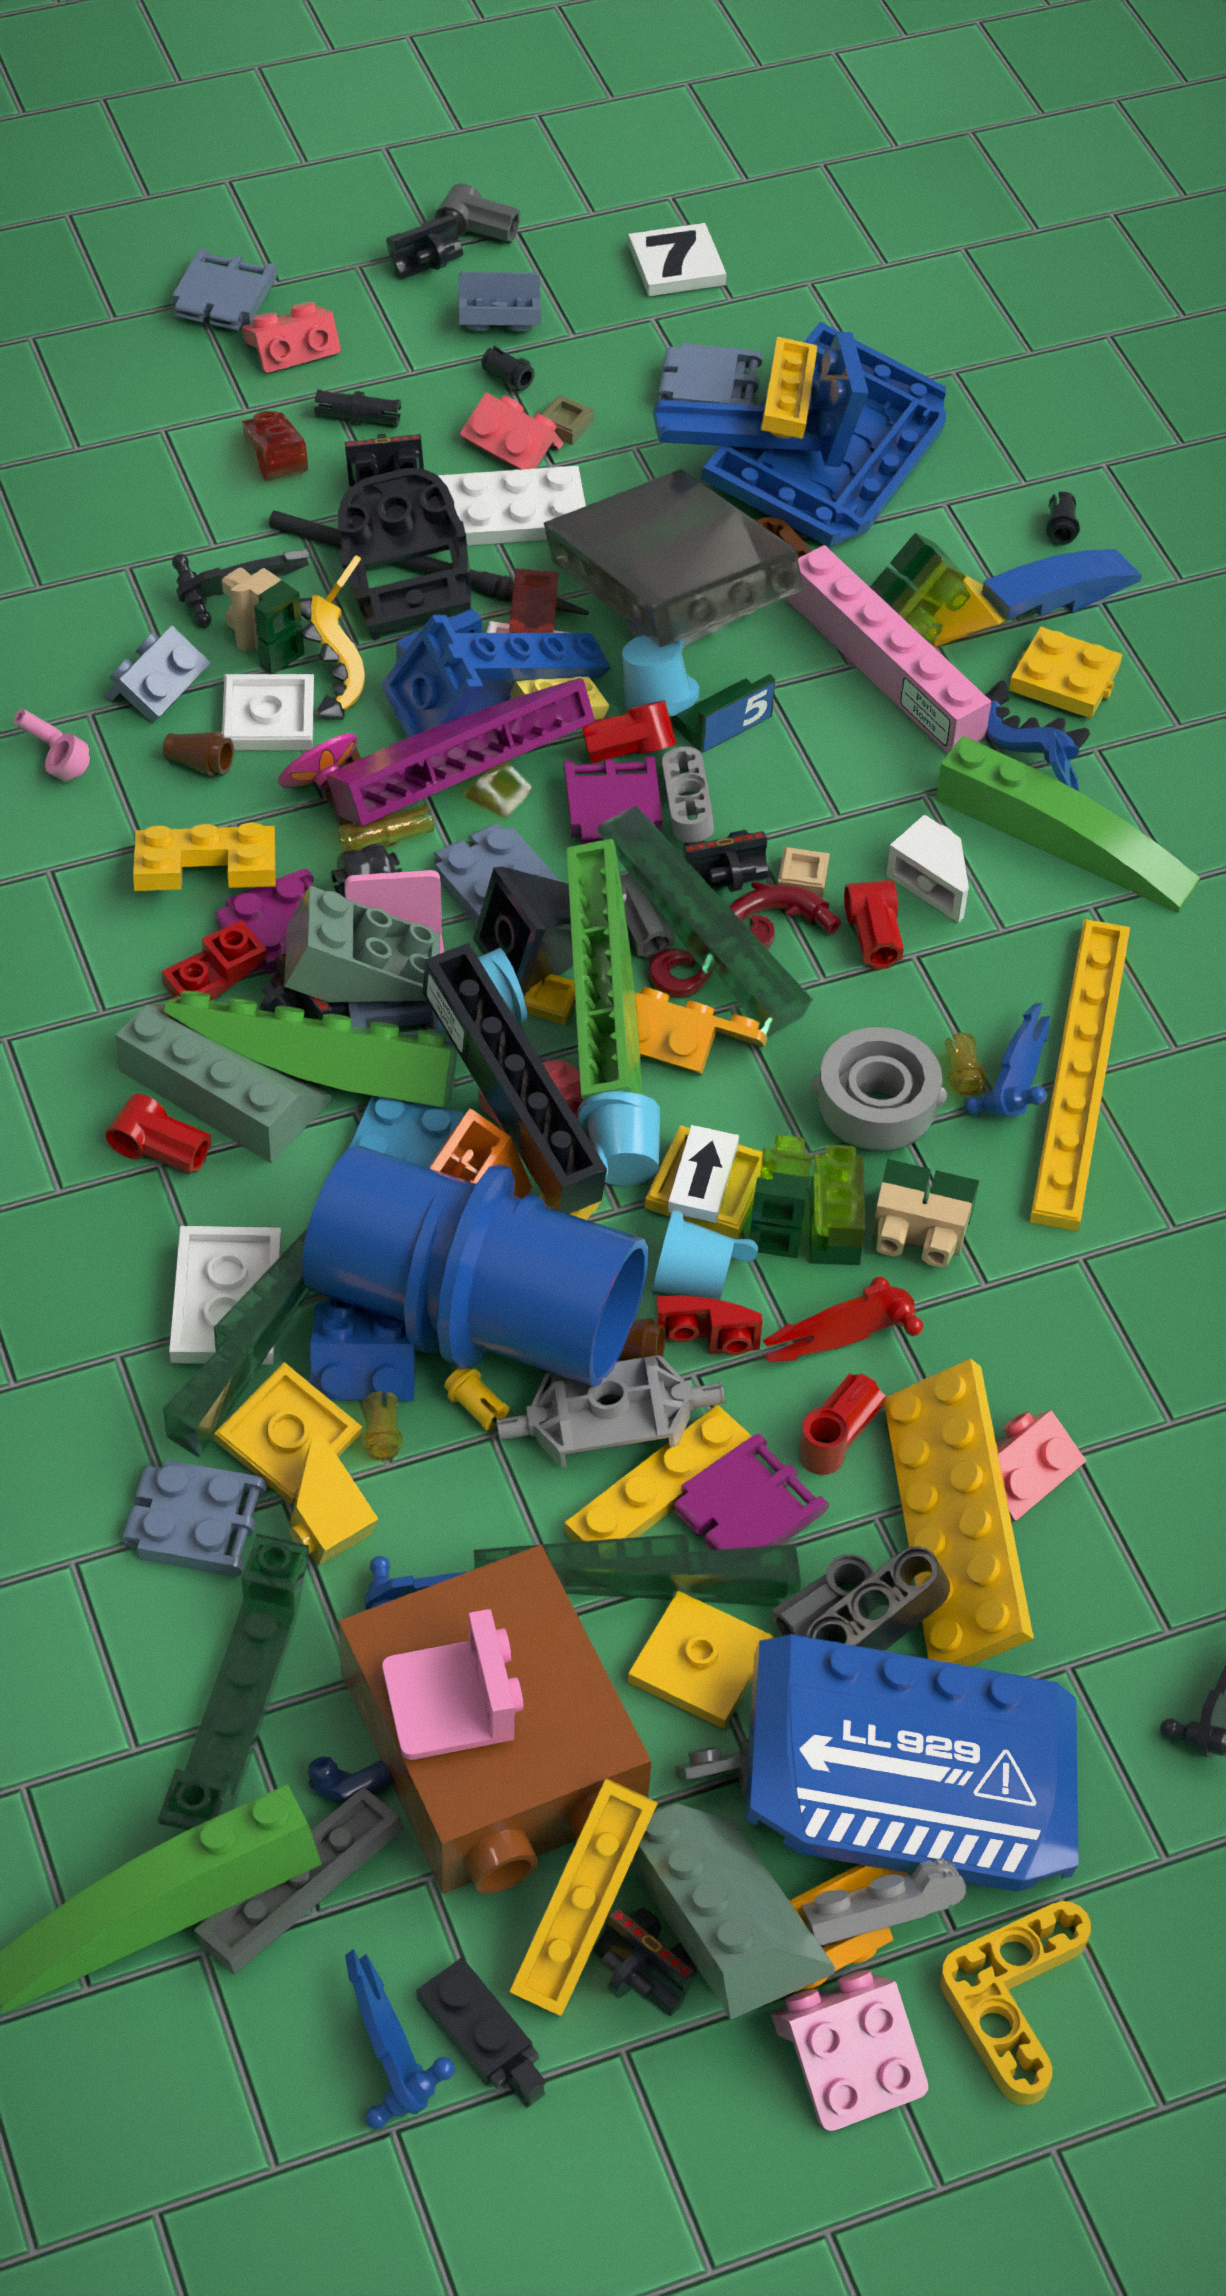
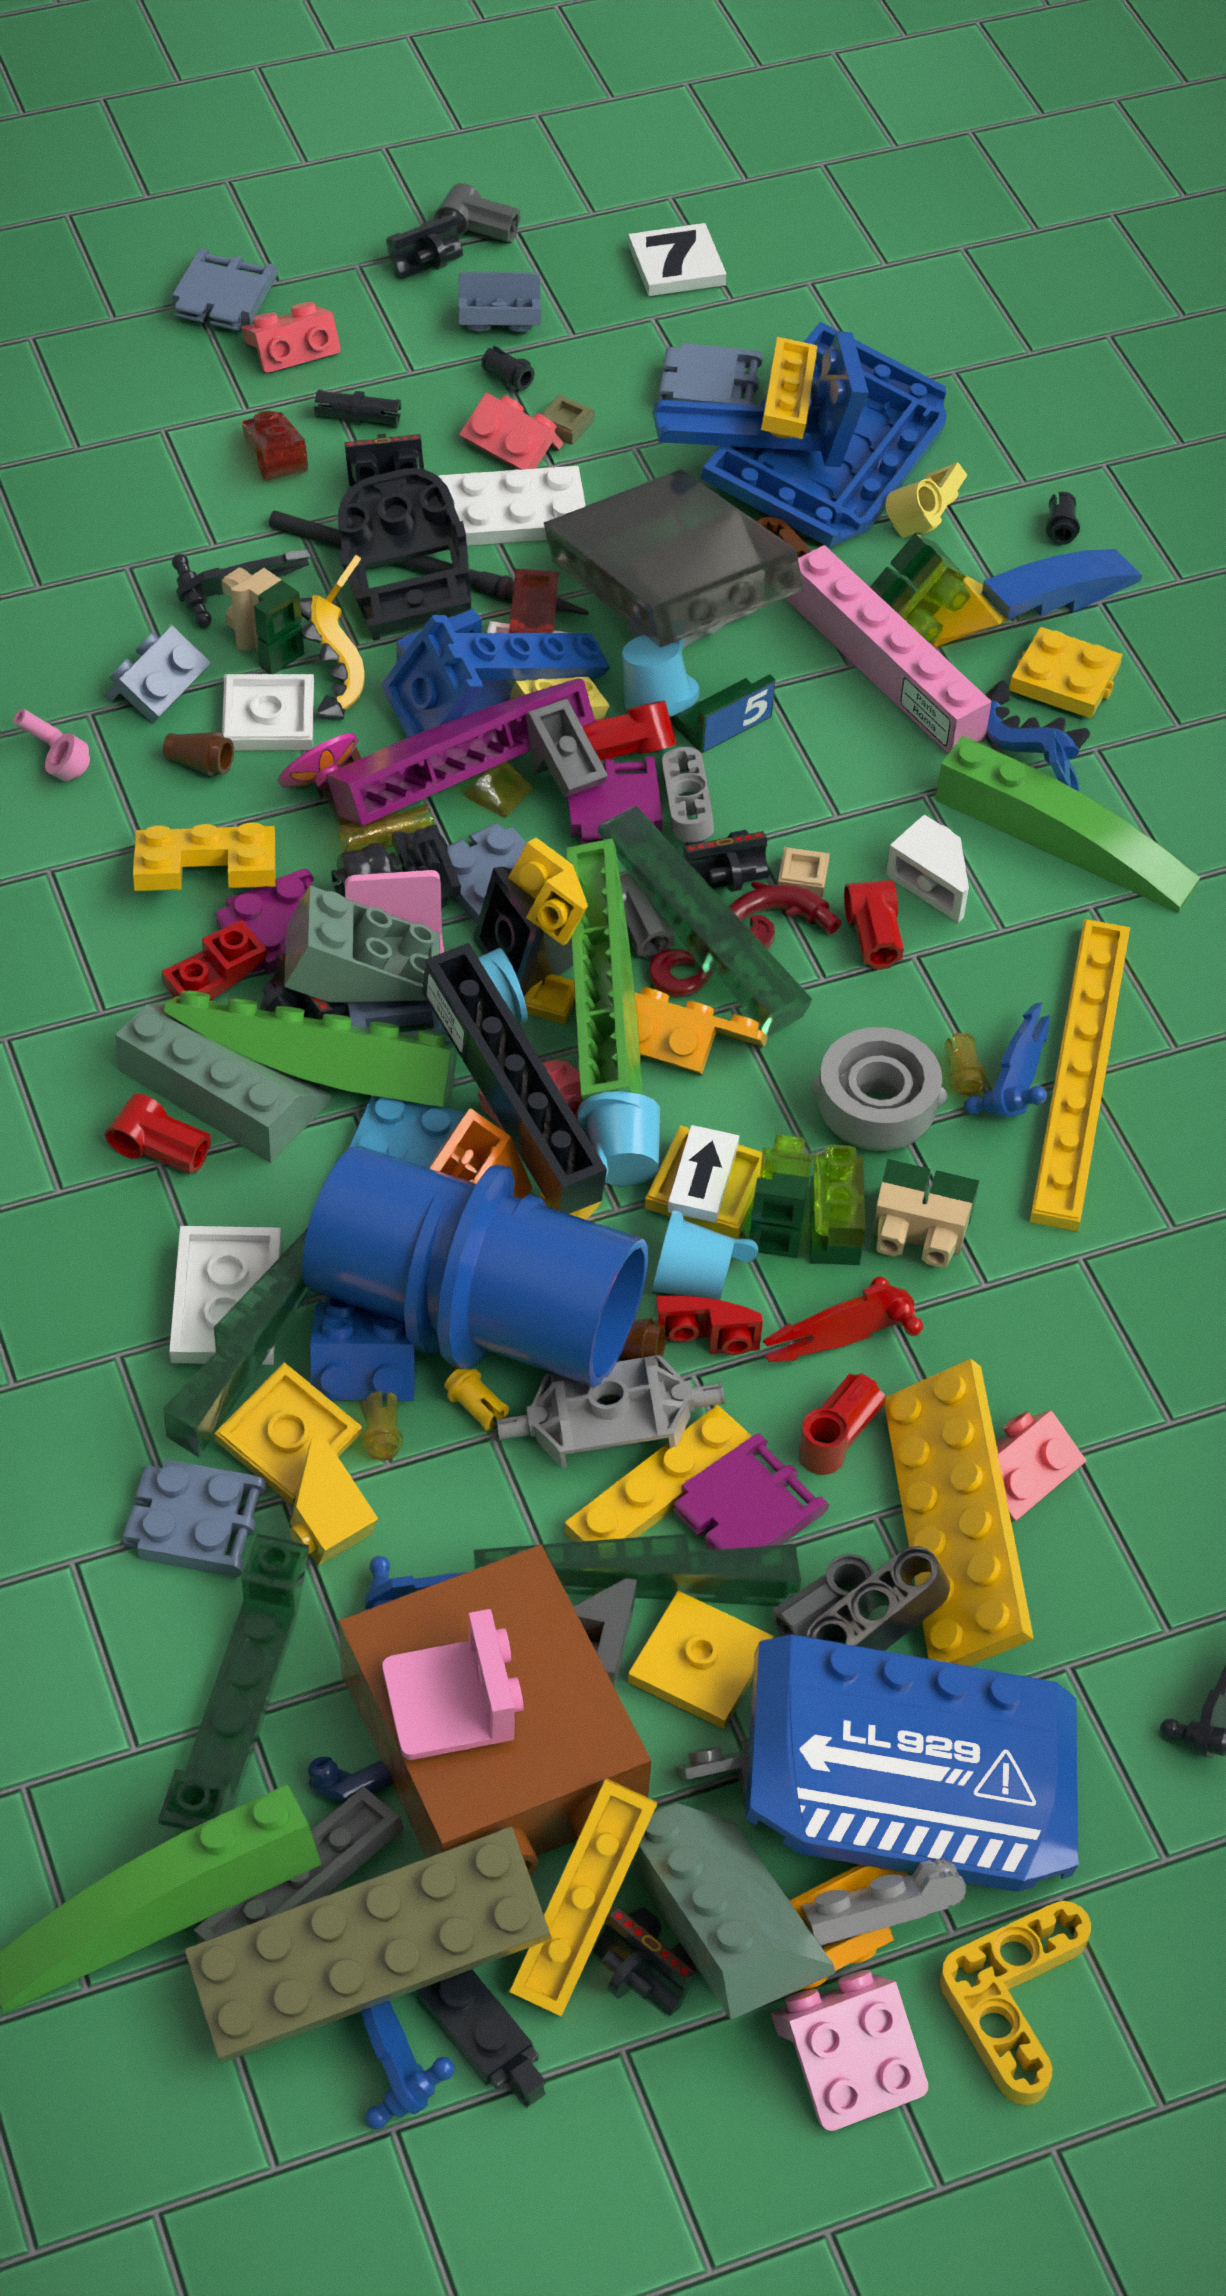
(367, 1944): none -> olive plate
(427, 851): none -> black hips
(554, 886): none -> yellow slope
(563, 748): none -> dark grey slope
(608, 1622): none -> dark grey slope
(921, 504): none -> light yellow plate

